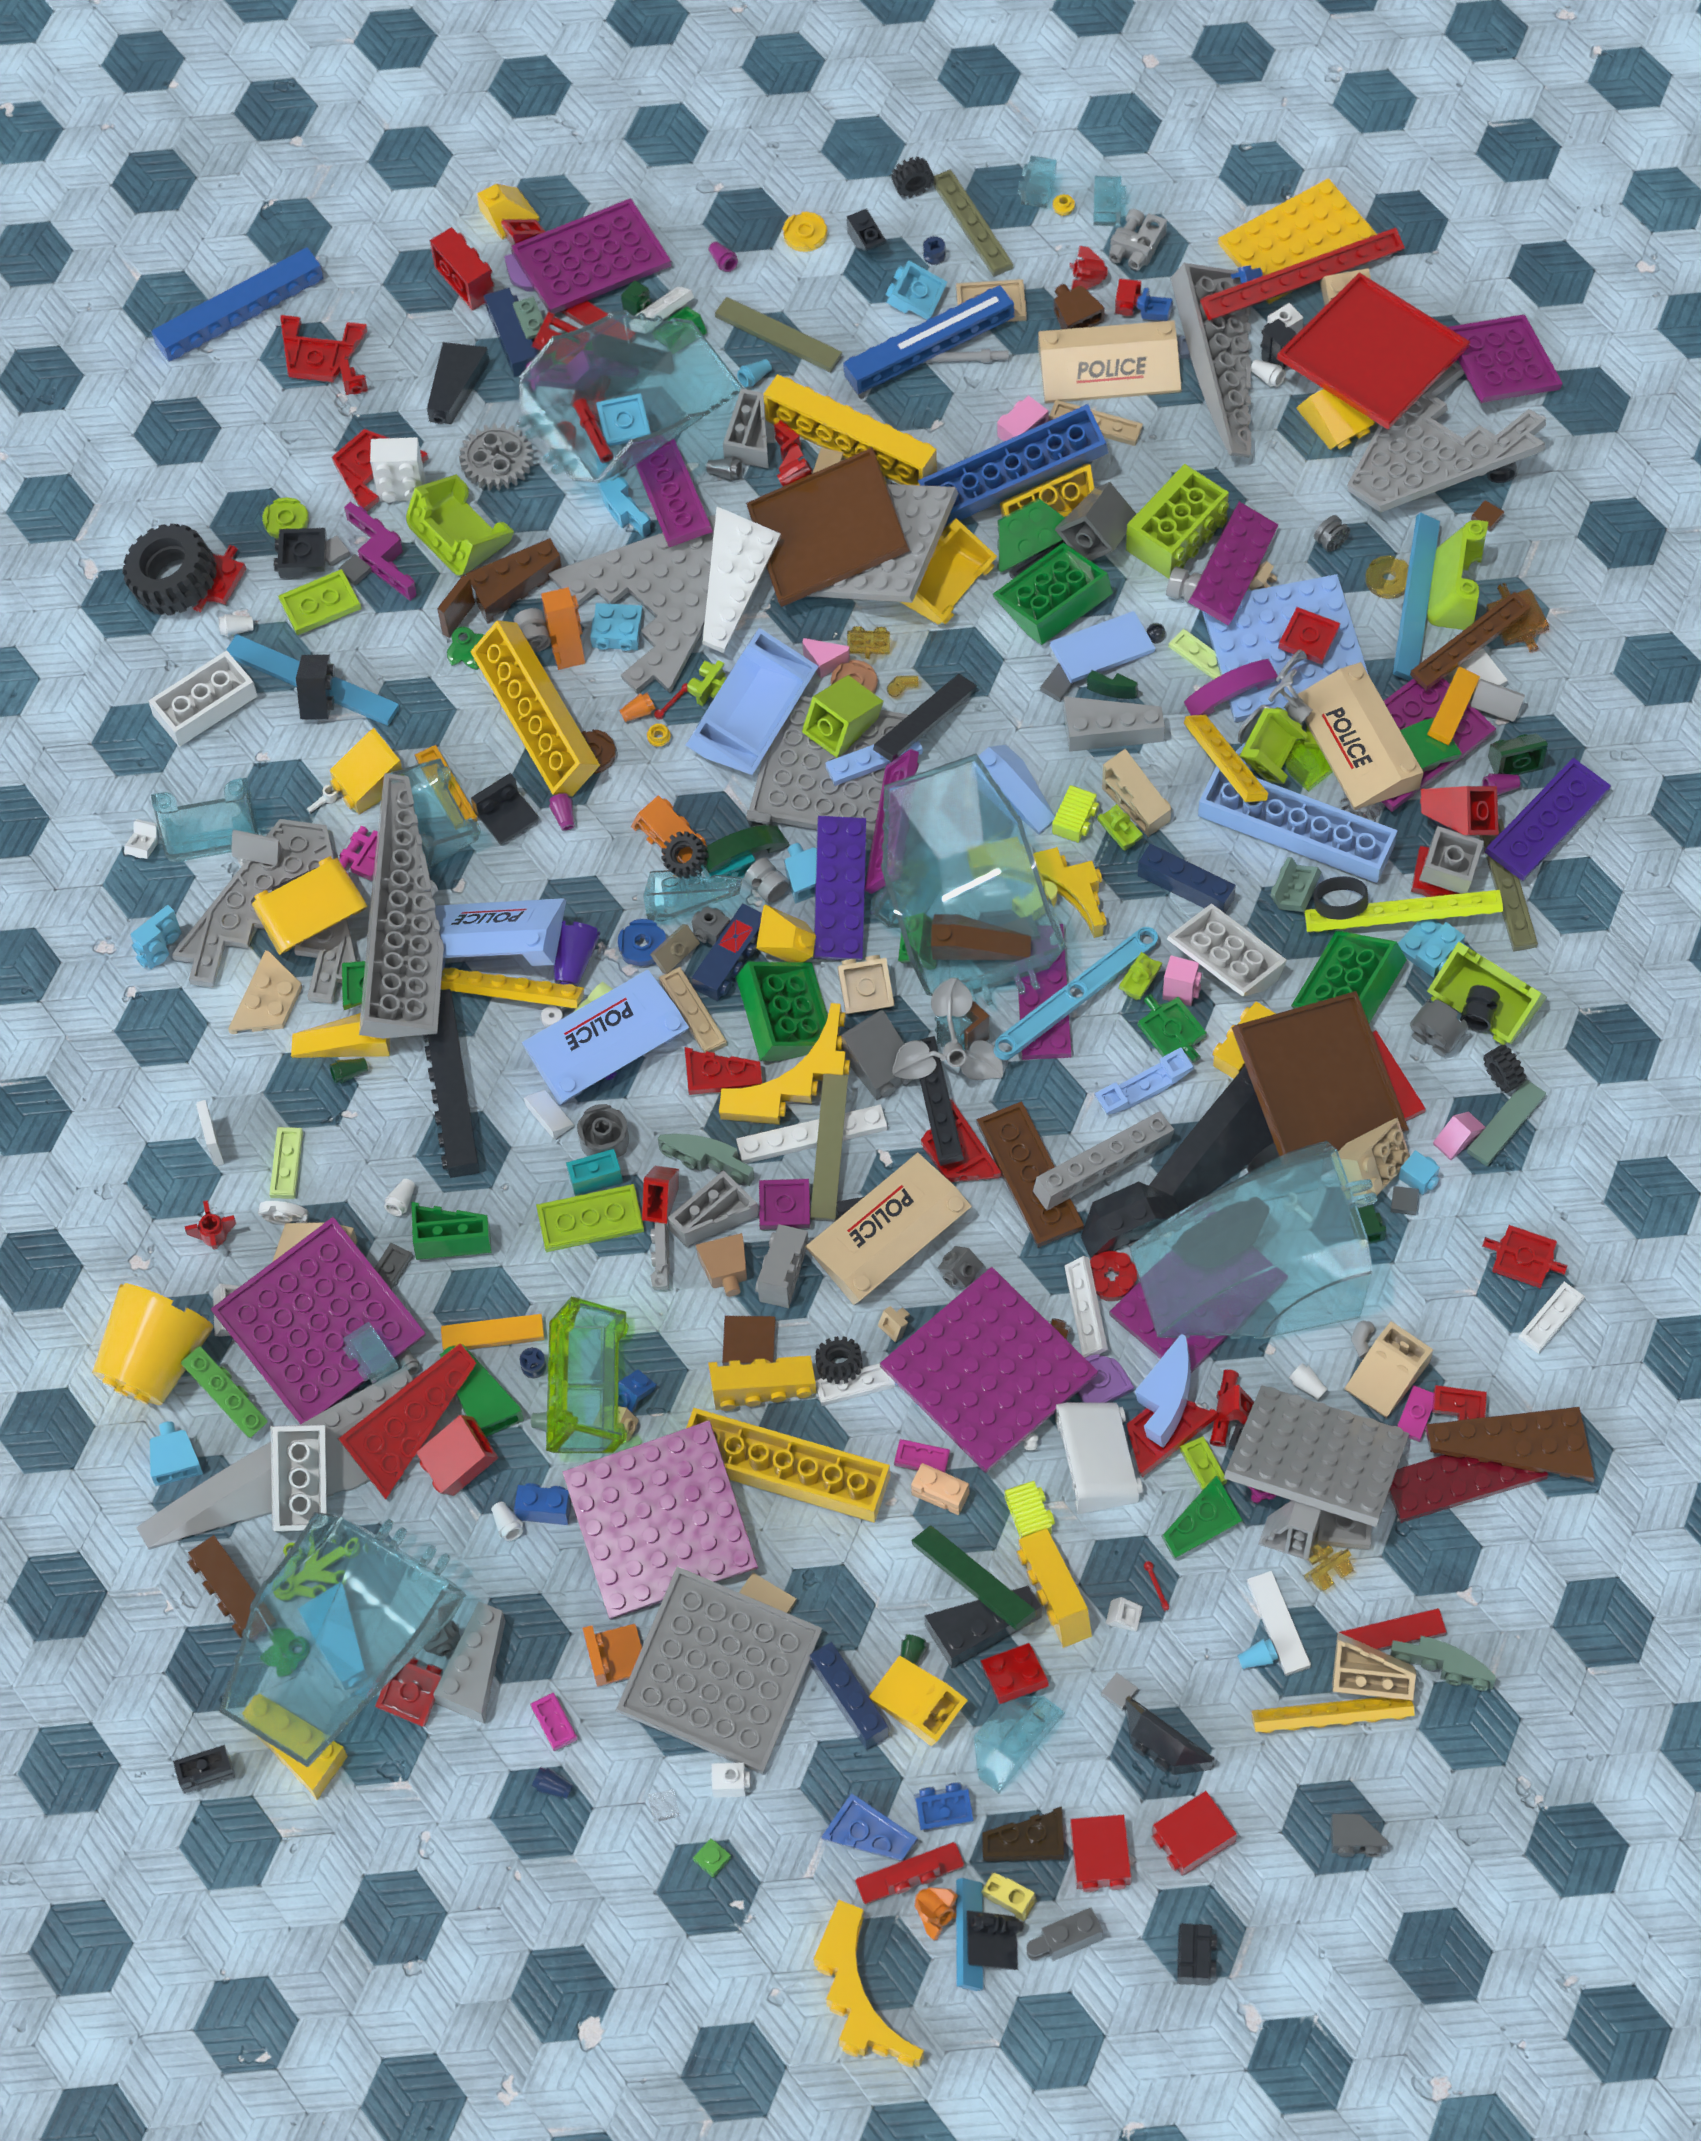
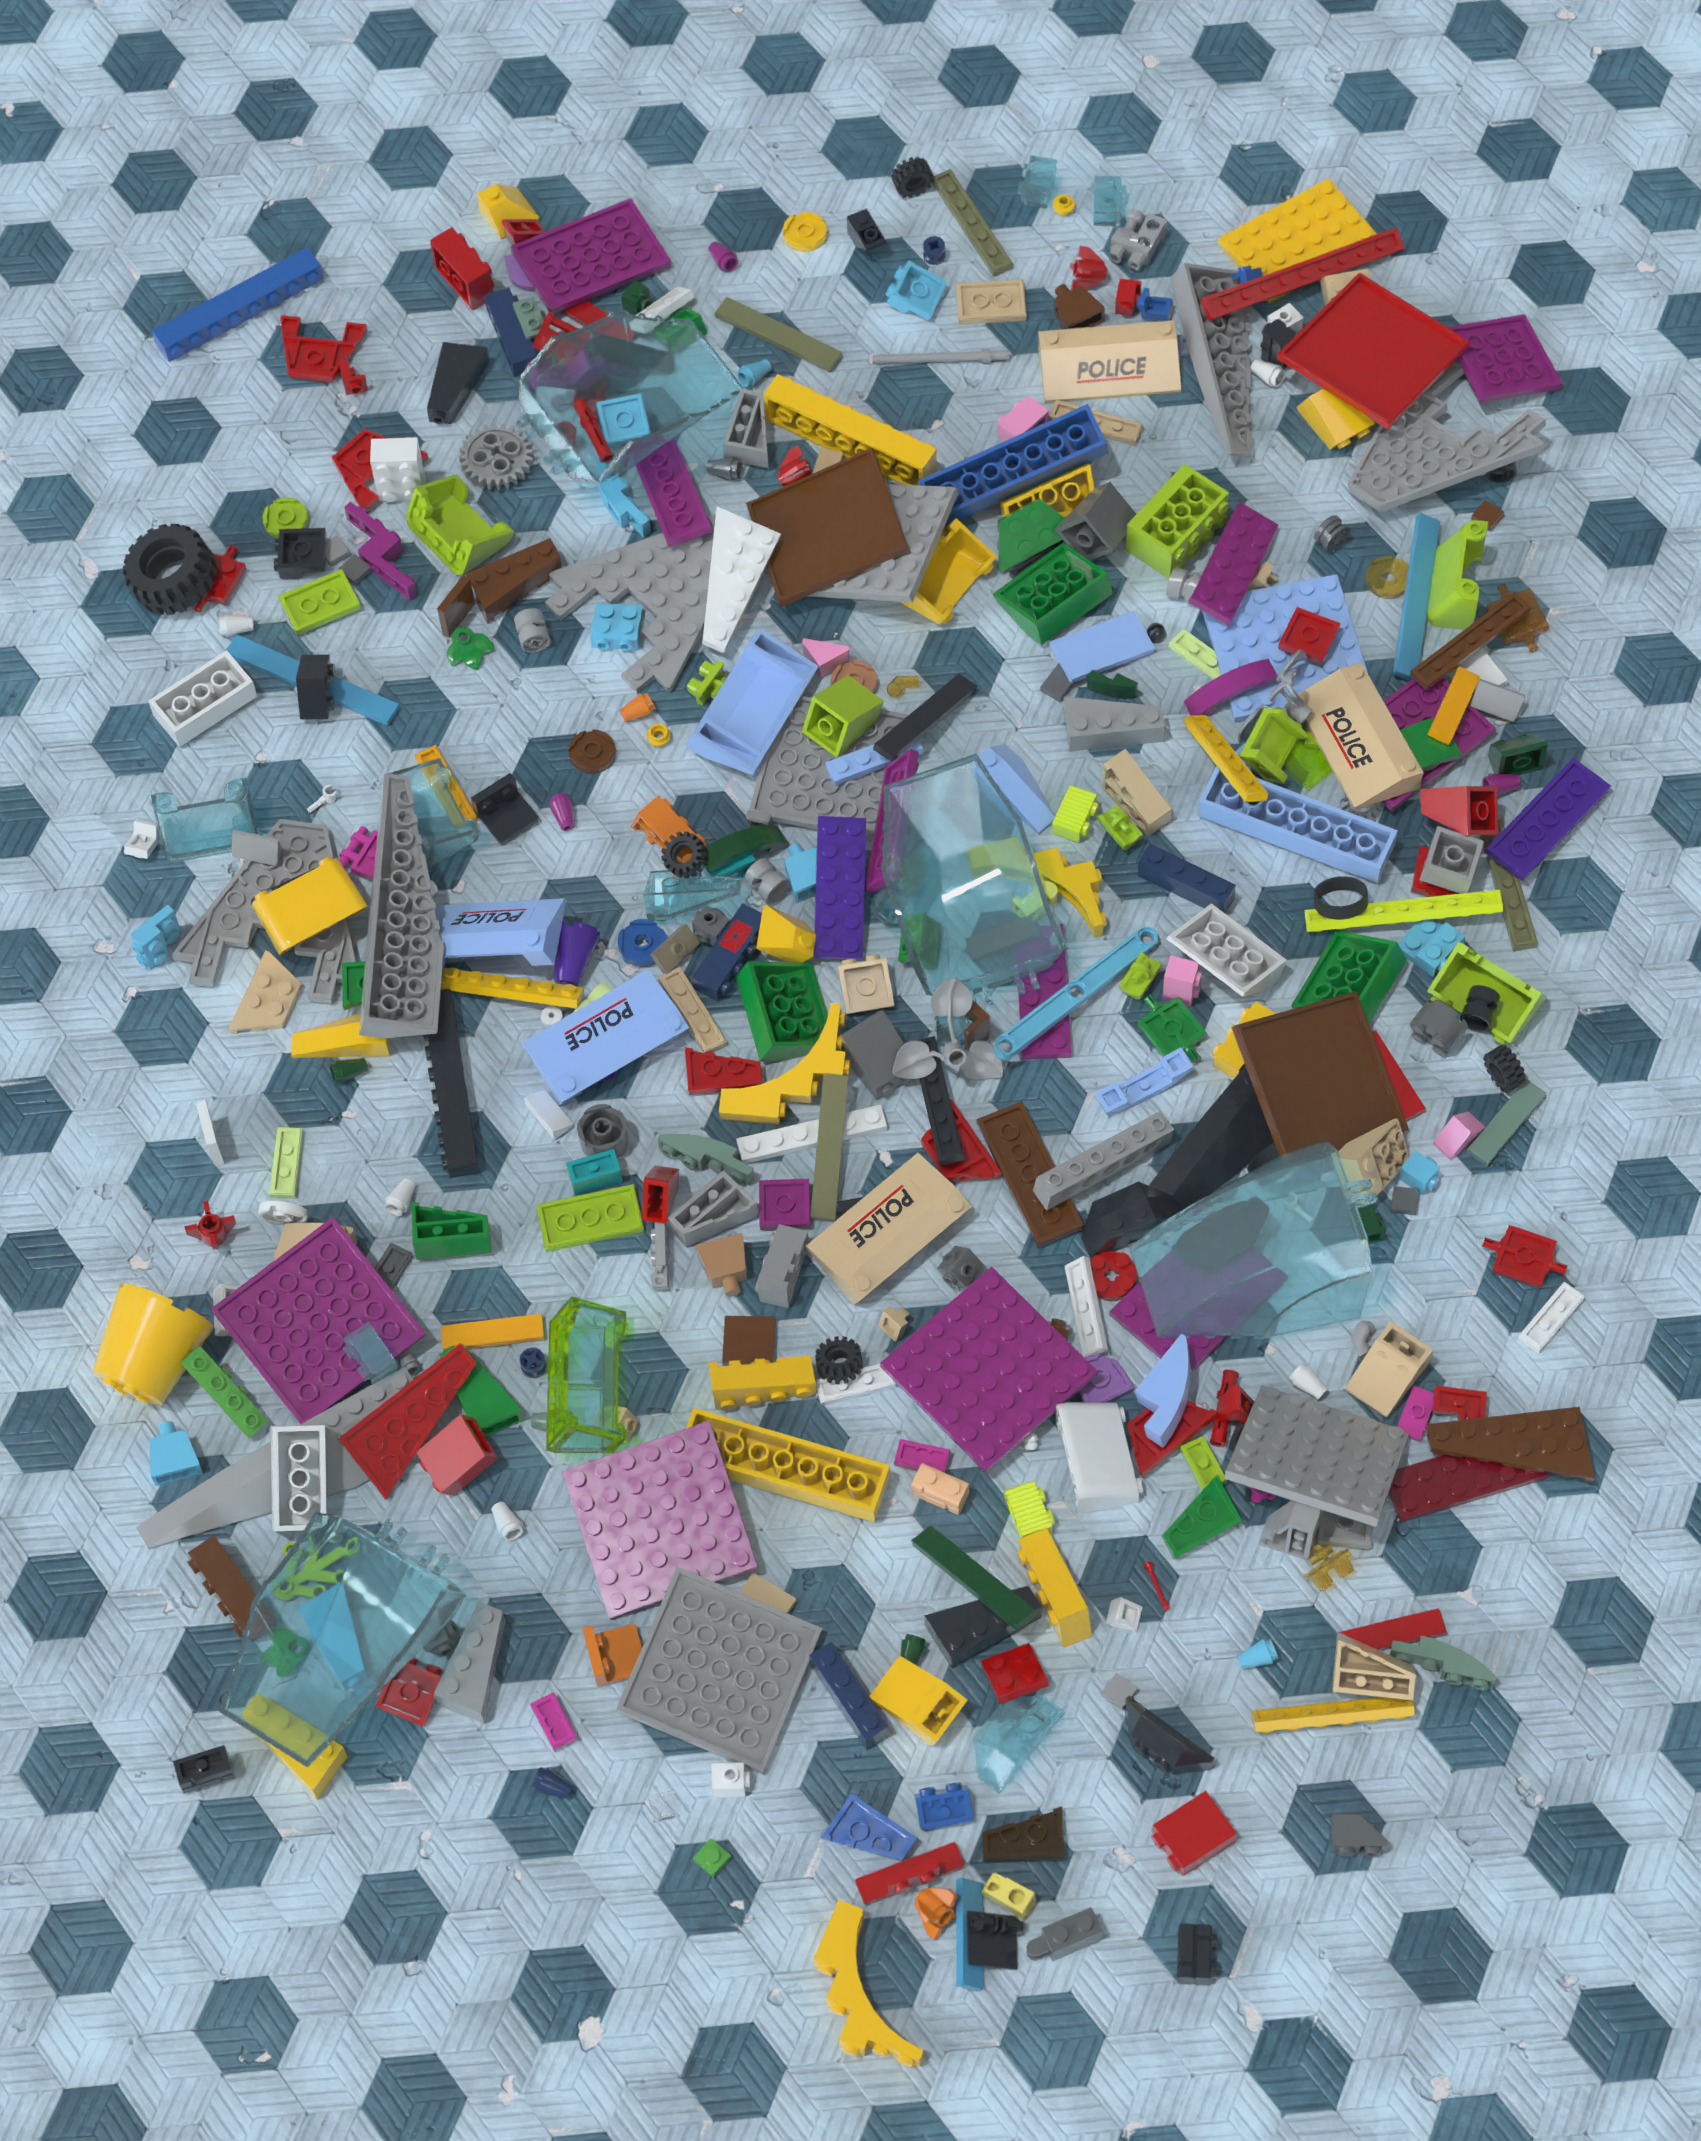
(362, 771): yellow slope -> none
(535, 708): yellow brick -> none
(543, 1504): blue brick -> none
(563, 627): orange wedge -> none
(633, 1389): blue bracket -> none
(659, 714): red hinge -> none
(786, 438): red bracket -> none
(868, 641): clear yellow hips -> none
(928, 339): blue brick -> none
(970, 939): reddish brown wedge -> none
(1100, 1852): red brick -> none
(1278, 1623): white tile -> none
(1295, 886): sand green bracket -> none

